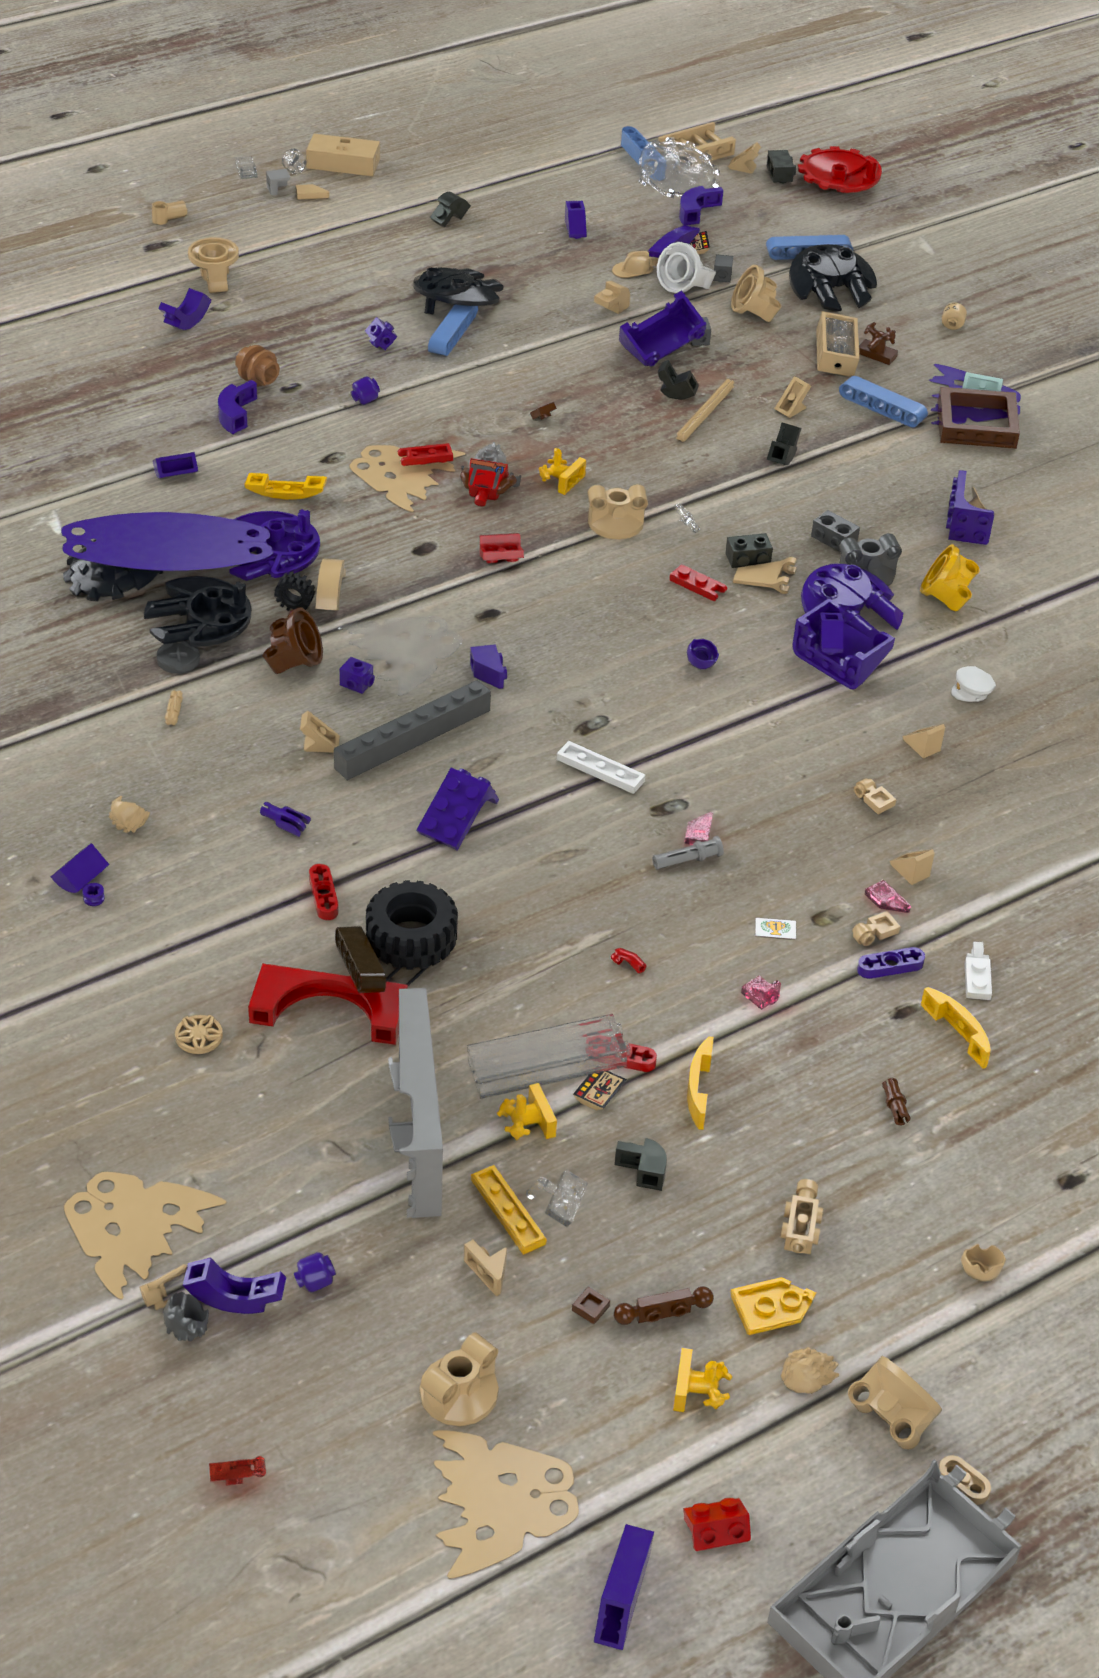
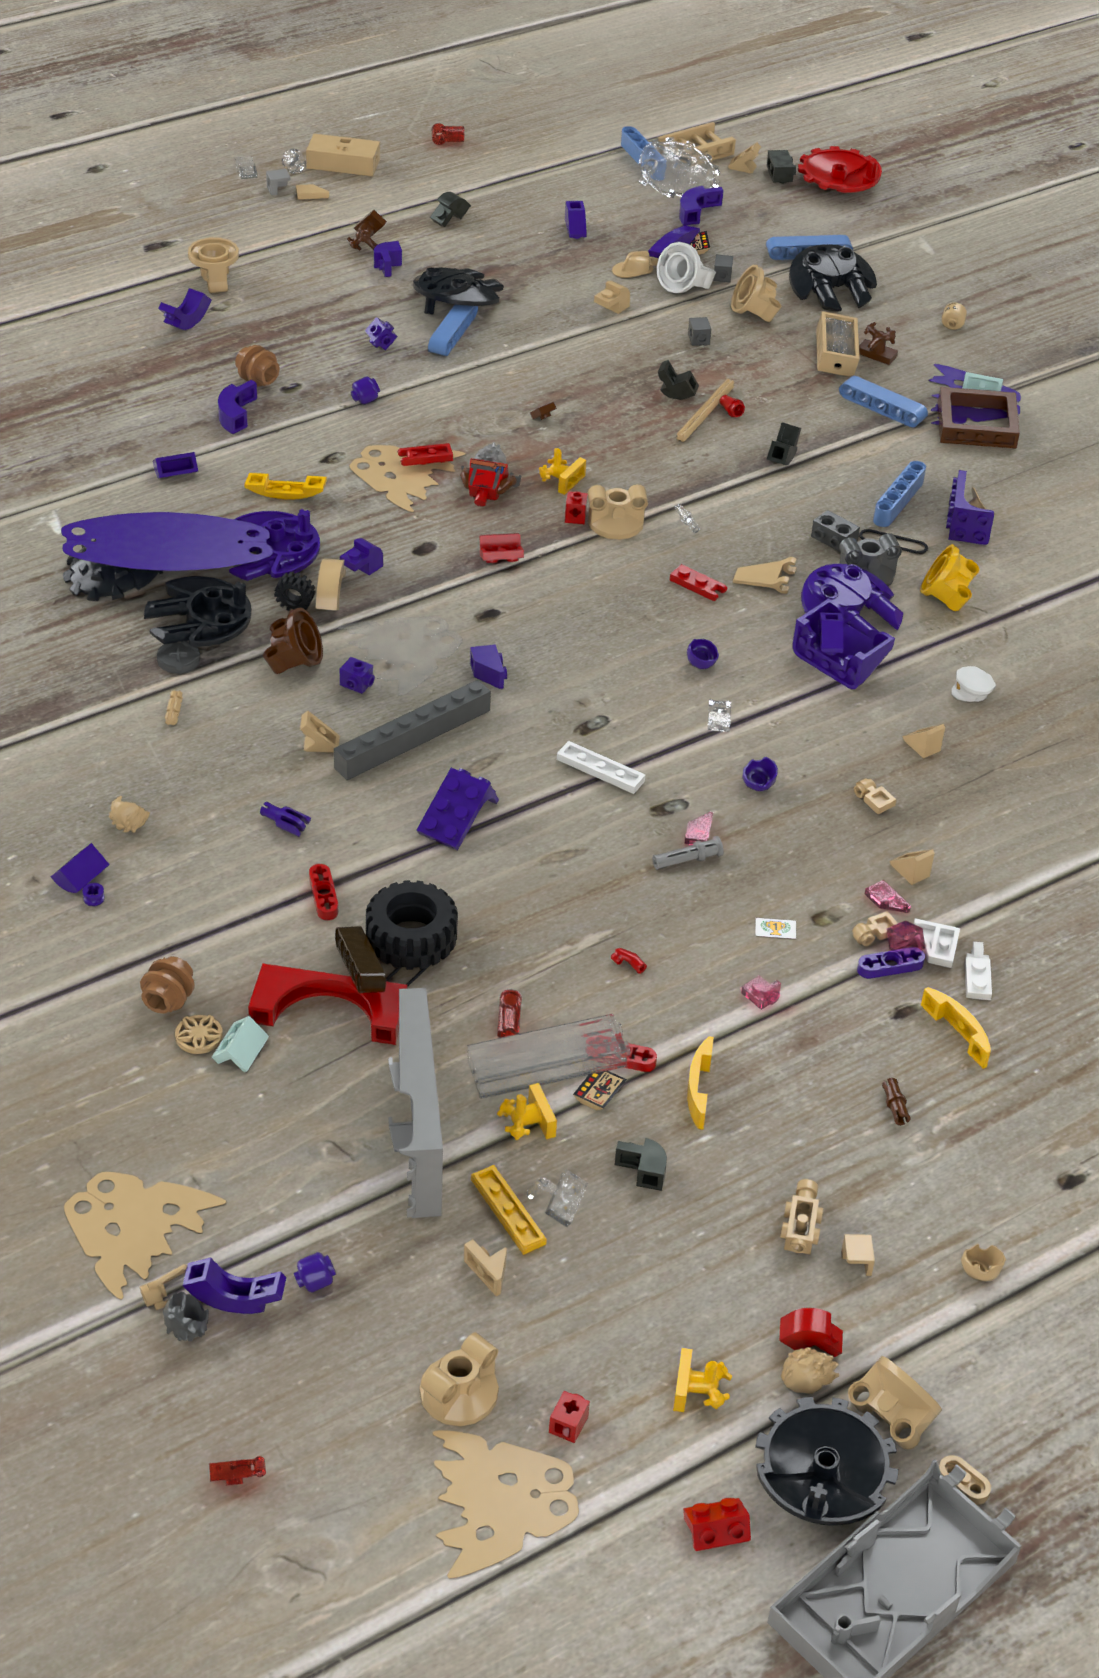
(165, 211): tan piece -> none
(167, 984): none -> medium nougat piece
(241, 1043): none -> light aqua panel
(363, 556): none -> dark purple brick
(365, 229): none -> reddish brown piece
(387, 256): none -> dark purple brick
(449, 133): none -> clear red piece
(509, 1013): none -> clear red piece
(569, 1416): none -> red brick
(576, 504): none -> red brick
(591, 1305): plate -> none
(623, 1587): dark purple slope -> none
(663, 331): dark purple windscreen -> none
(663, 1305): reddish brown plate -> none
(719, 715): none -> clear slope
(733, 406): none -> red cone
(748, 550): pearl dark grey brick -> none
(760, 774): none -> dark purple hair
(771, 1304): yellow tile -> none
(792, 398): tan slope -> none
(809, 1328): none -> red brick
(833, 1437): none -> black piece
(859, 1250): none -> tan panel
(898, 537): none -> black piece
(899, 493): none -> medium blue beam
(905, 935): none -> clear pink panel
(939, 942): none -> white wing

